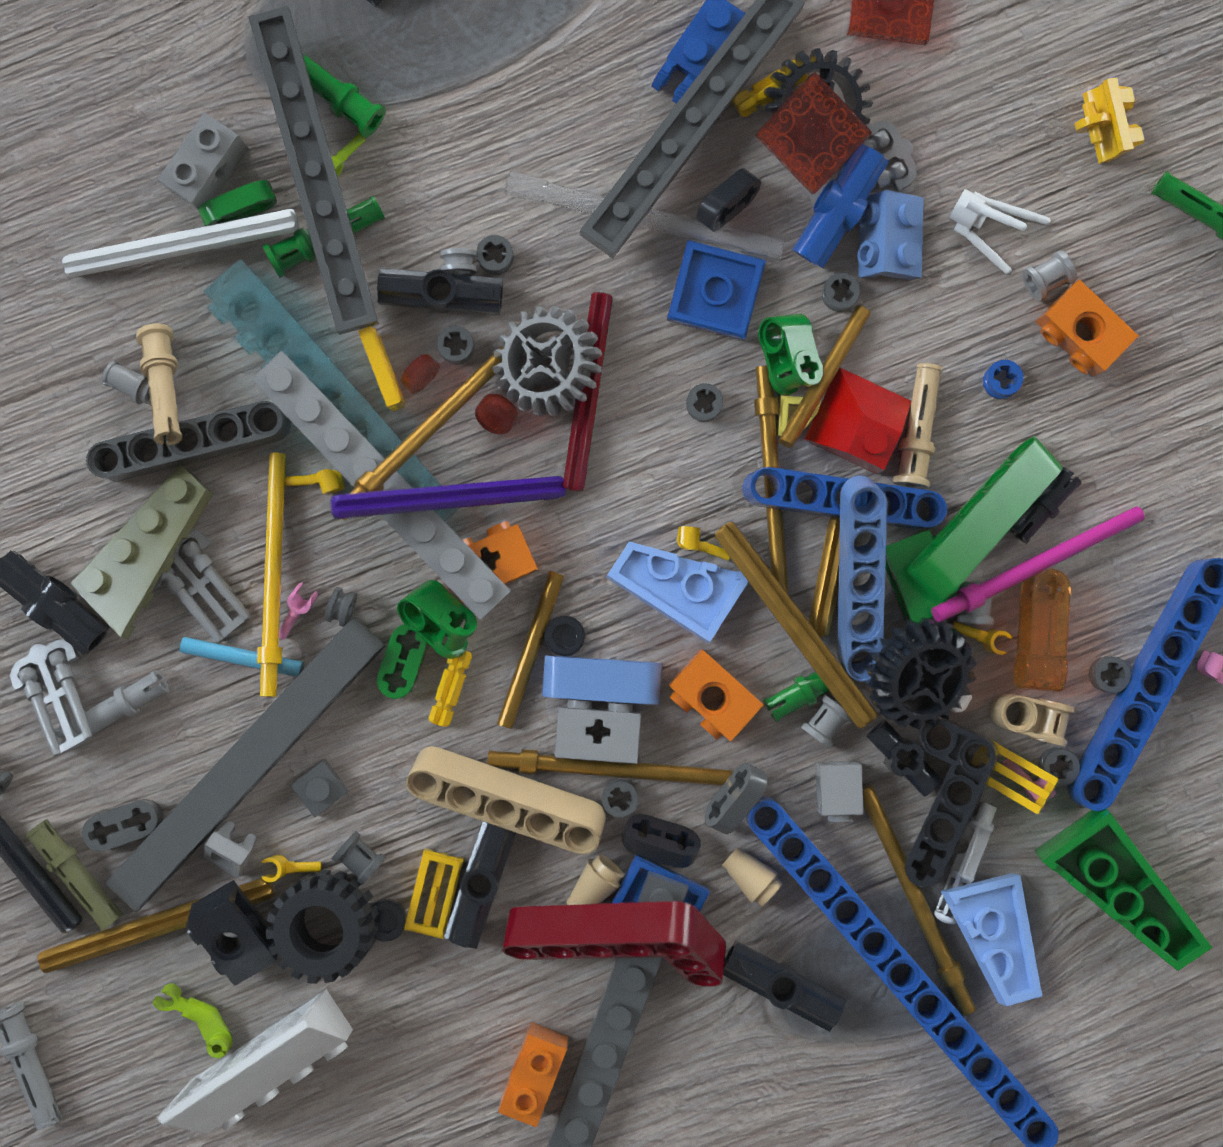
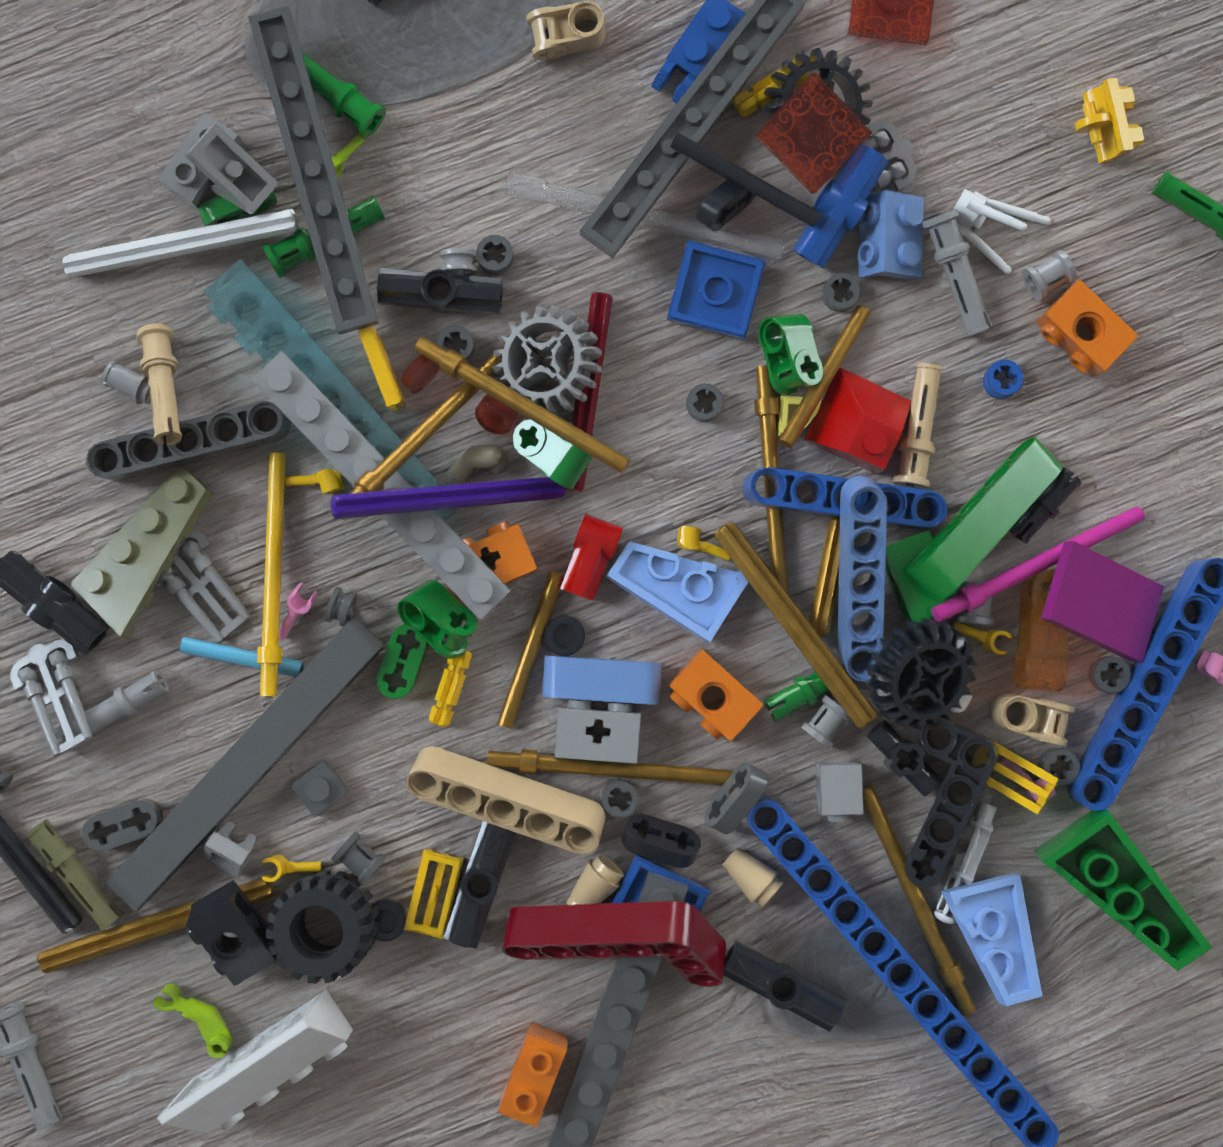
(231, 170): none -> light grey slope
(456, 366): none -> pearl gold bar
(478, 458): none -> dark tan arm
(552, 454): none -> piece
(563, 30): none -> tan piece
(593, 549): none -> red piece
(745, 179): none -> black bar
(952, 253): none -> light grey pin
(1102, 602): none -> magenta tile

